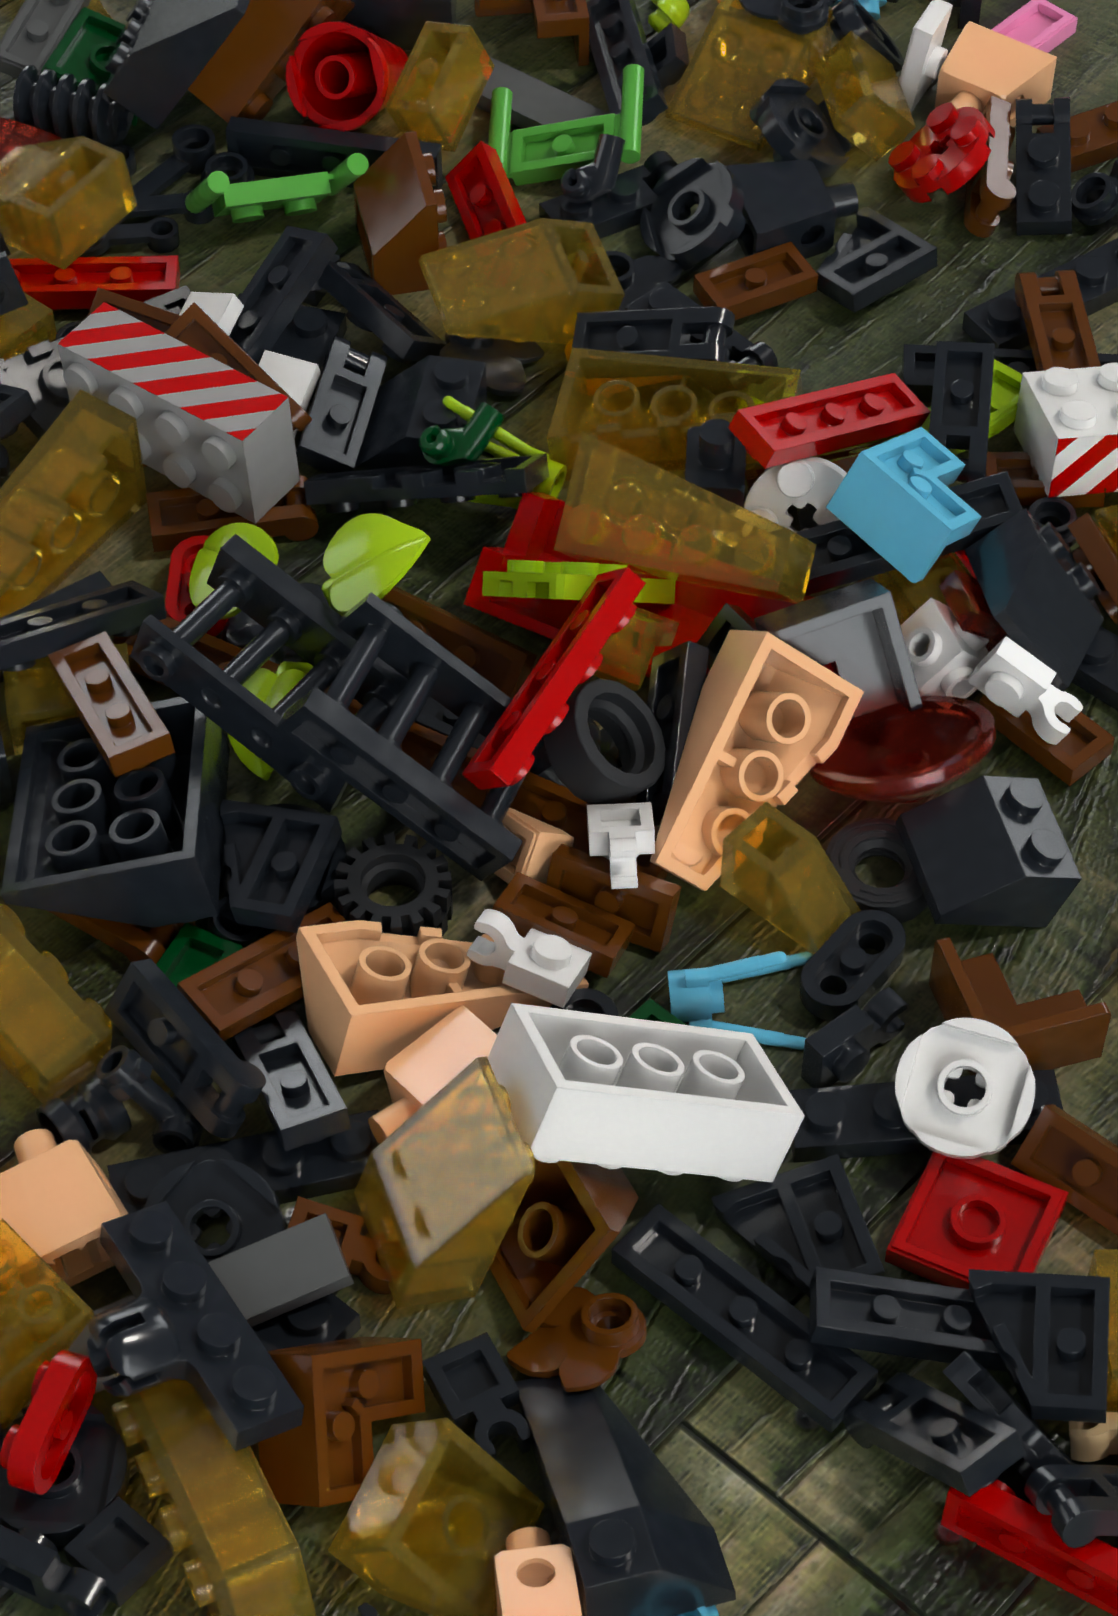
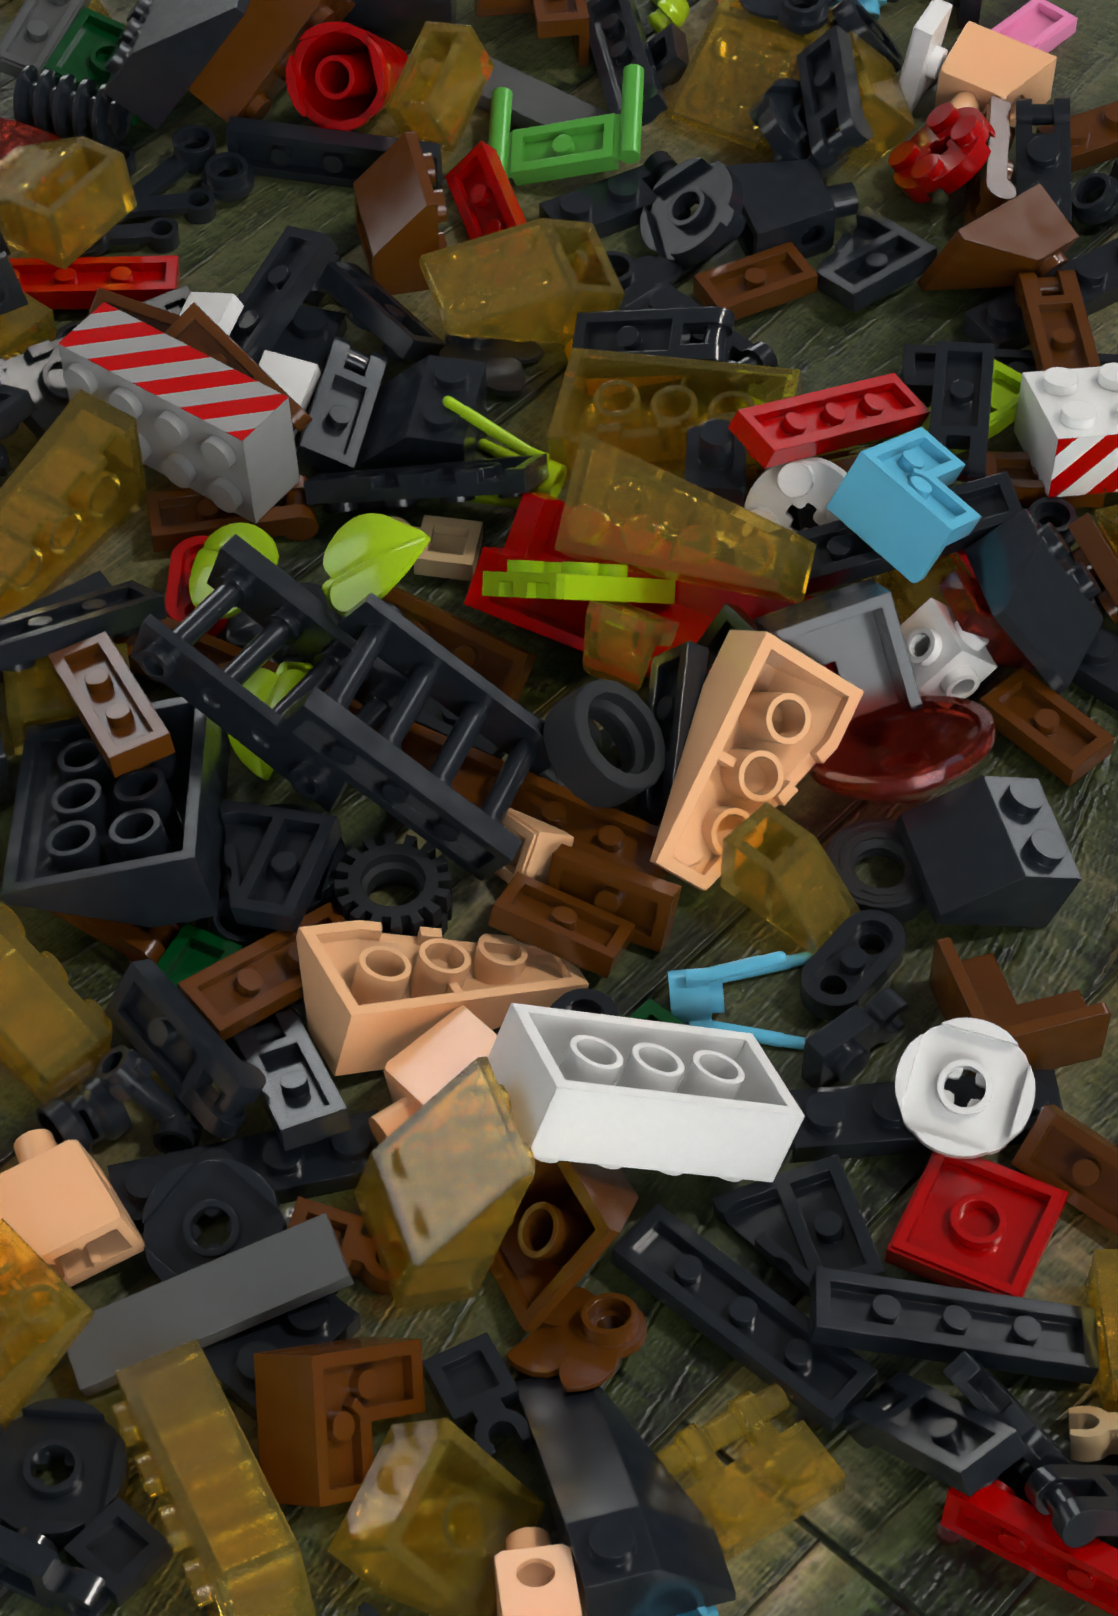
(58, 1406): red plate -> none
(185, 1331): black plate -> none
(293, 193): bright green plate -> none
(452, 547): none -> tan plate
(461, 444): dark green arm -> none
(534, 964): white plate -> none
(543, 696): red plate -> none
(596, 177): black arm -> none
(621, 835): white plate -> none
(763, 1488): none -> clear yellow plate
(832, 97): none -> black plate
(1011, 239): none -> reddish brown slope
(1022, 683): white plate -> none
(1049, 1338): black wing -> none

